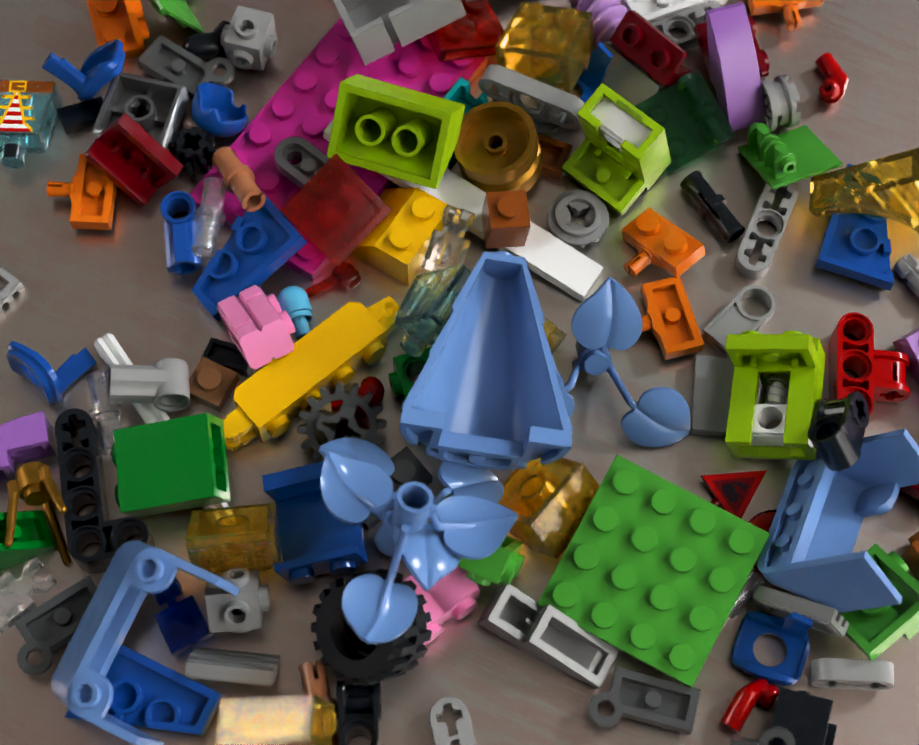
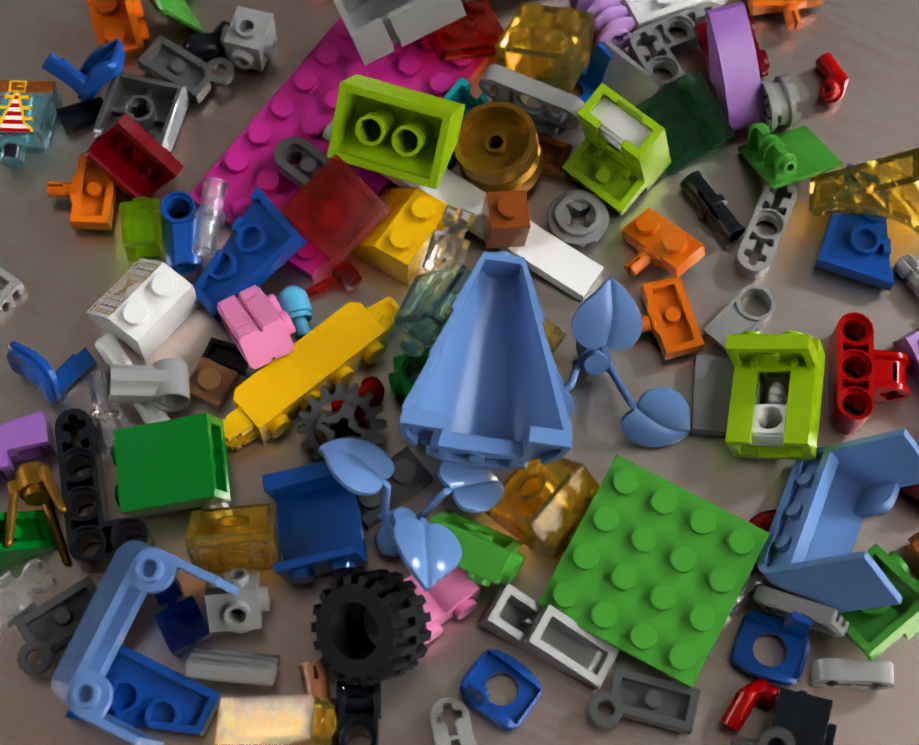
(142, 229): none -> clear neon green brick
(145, 306): none -> white slope
(193, 150): black gear -> none
(215, 111): blue hair -> none
(238, 179): nougat pin -> none
(355, 489): medium blue plant -> none
(476, 695): none -> blue piece
(650, 49): dark red bracket -> none
(733, 490): piece -> none
(839, 430): black piece -> none

